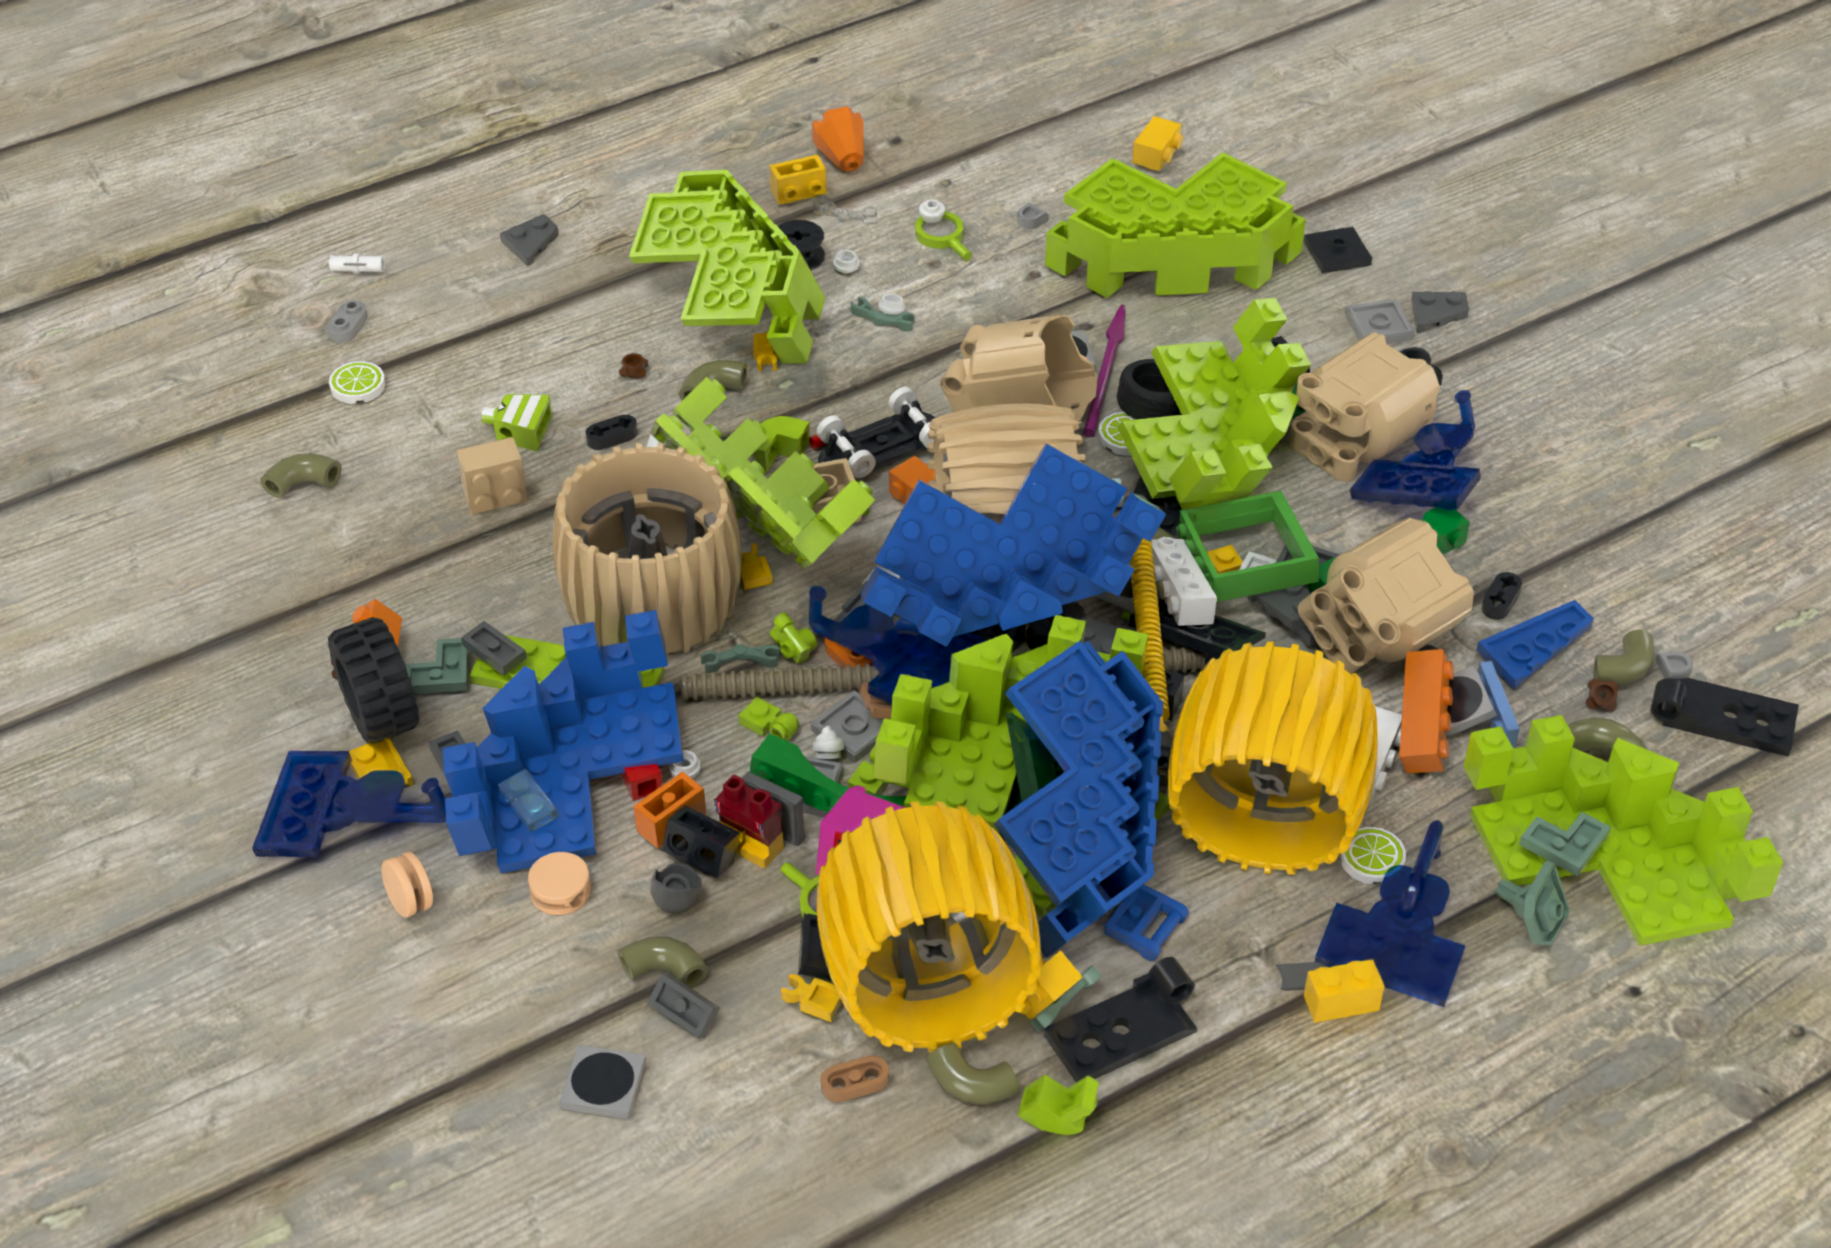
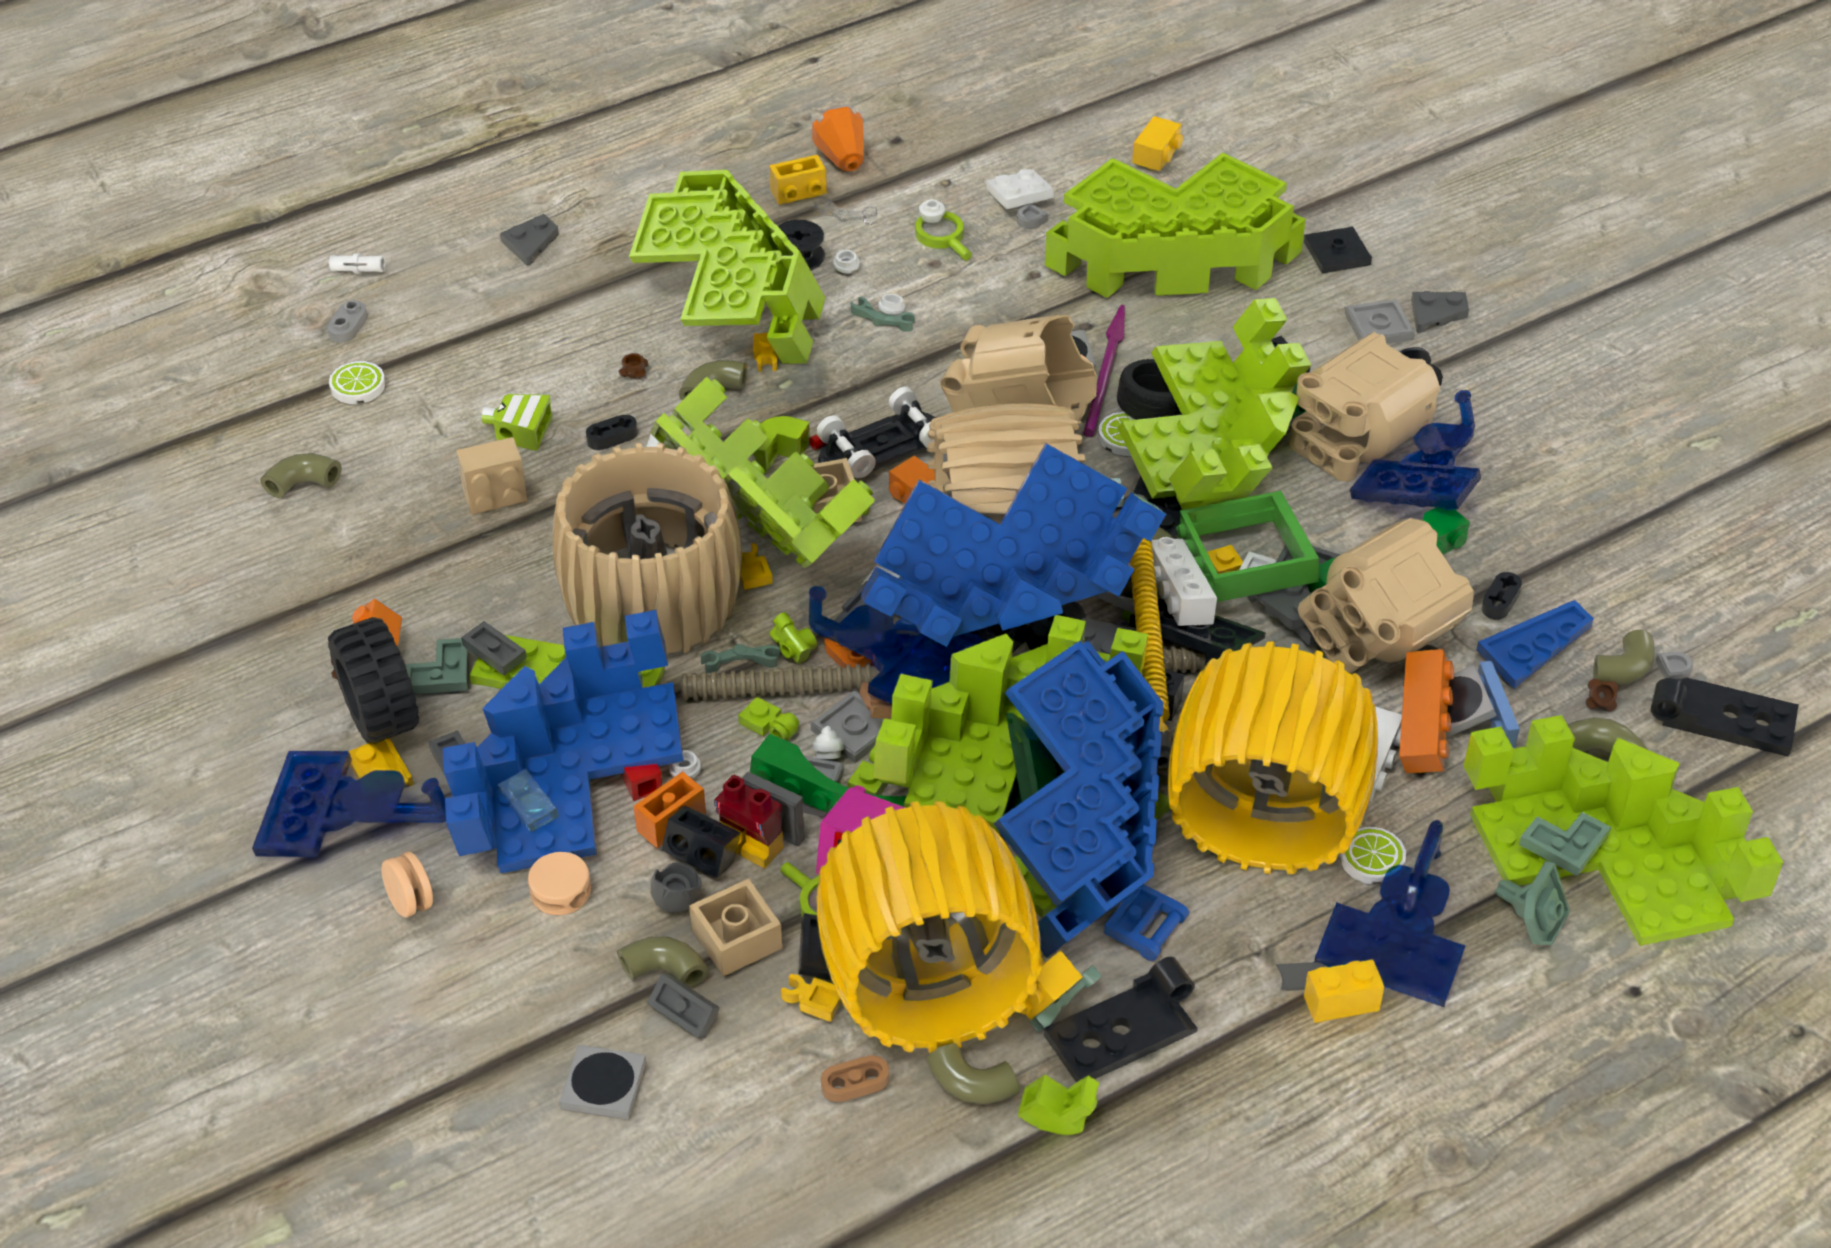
(736, 927): none -> tan brick
(1019, 188): none -> white plate

